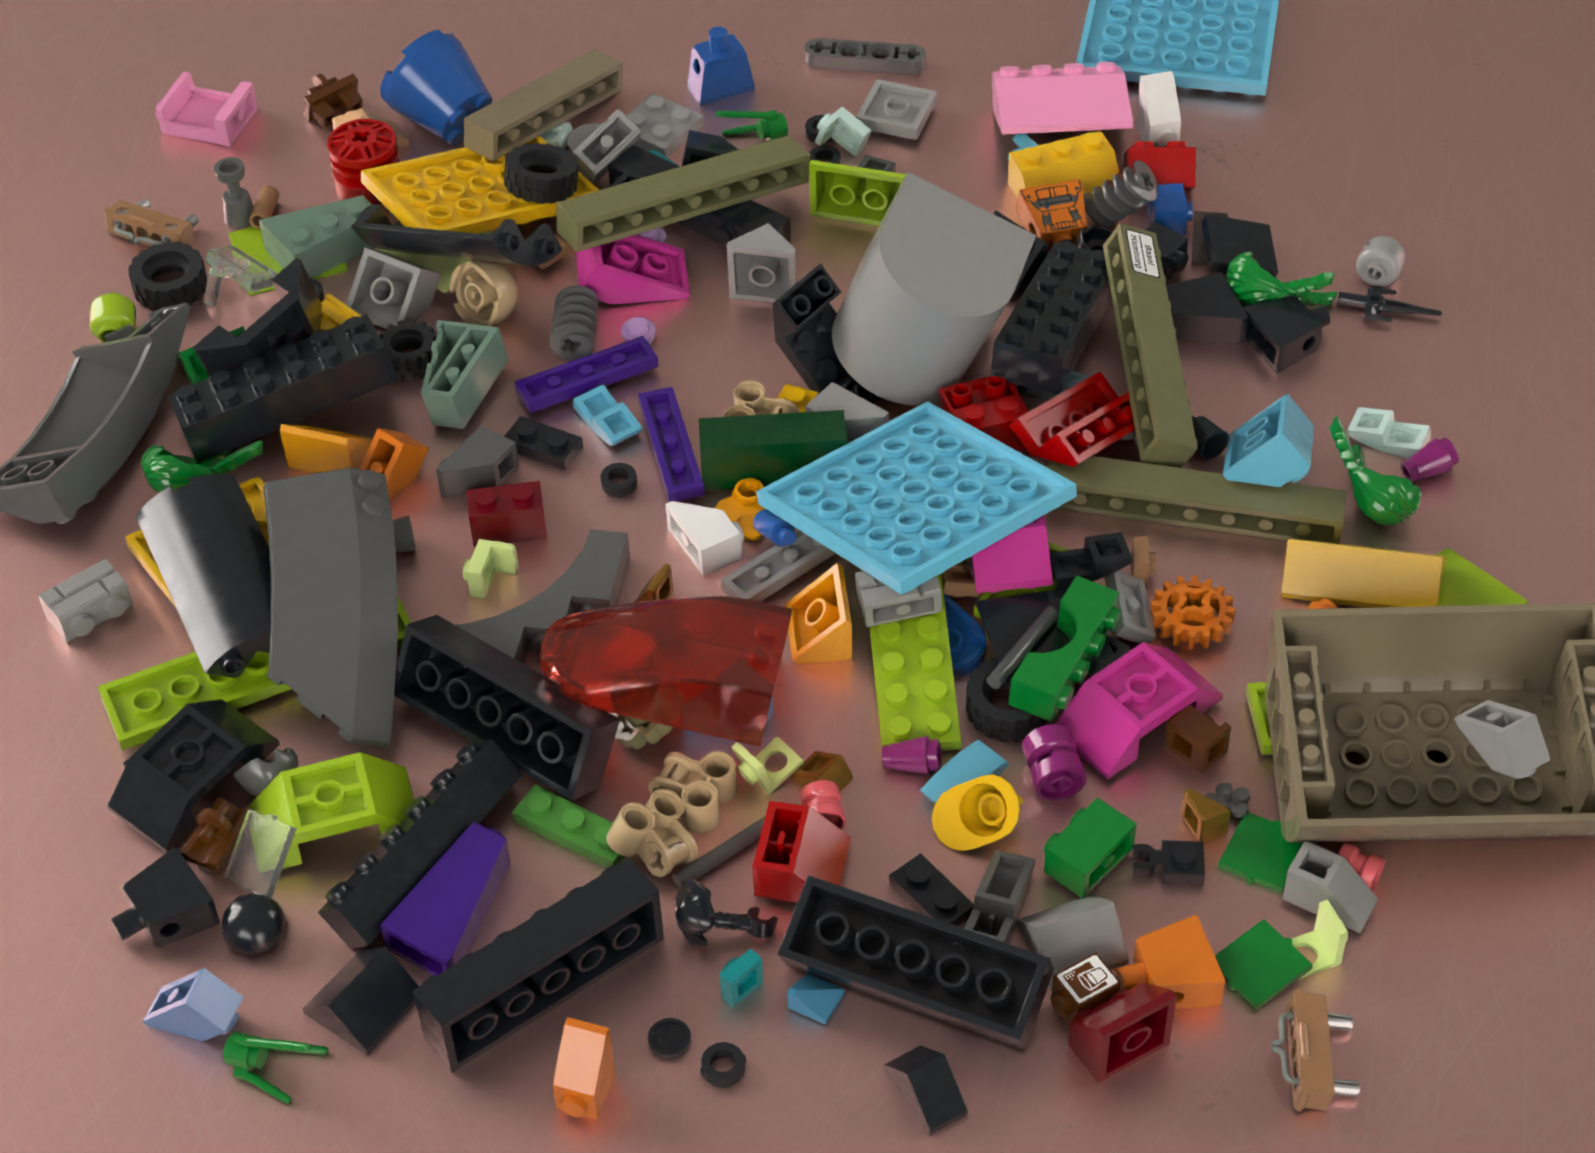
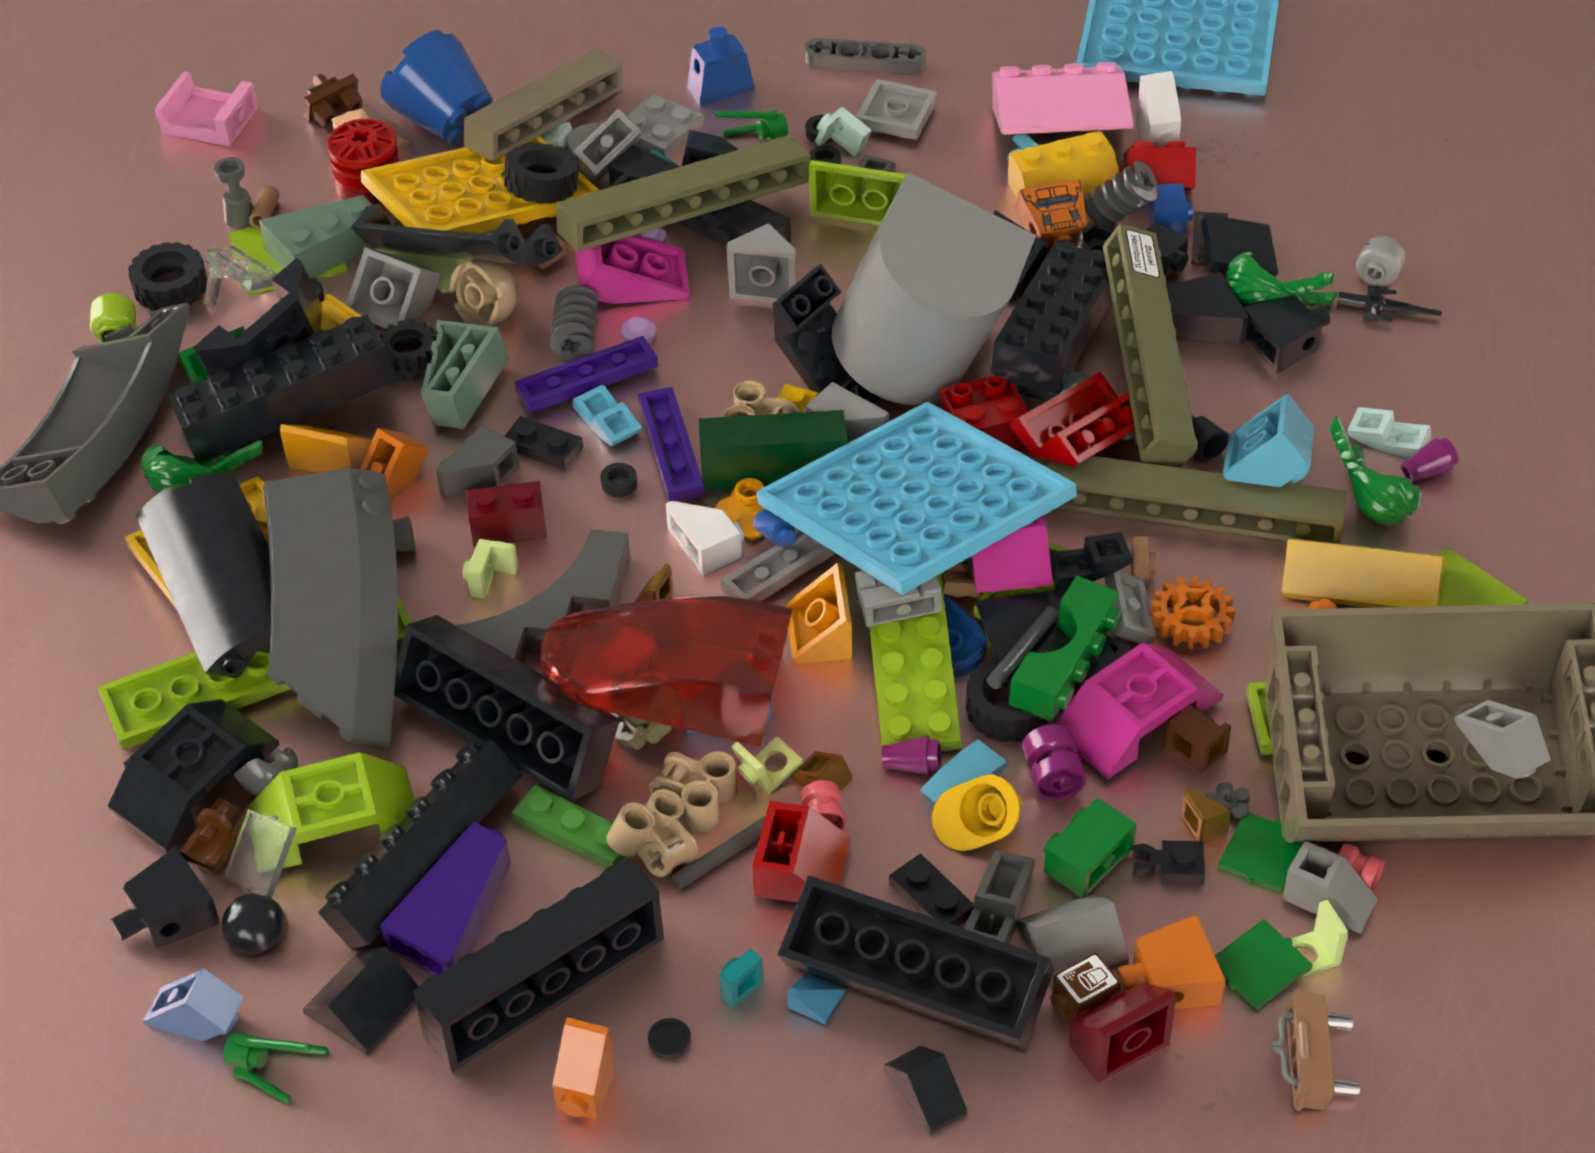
(86, 600): light grey brick -> none
(148, 226): medium nougat piece -> none
(697, 916): black piece -> none
(726, 1078): black piece -> none

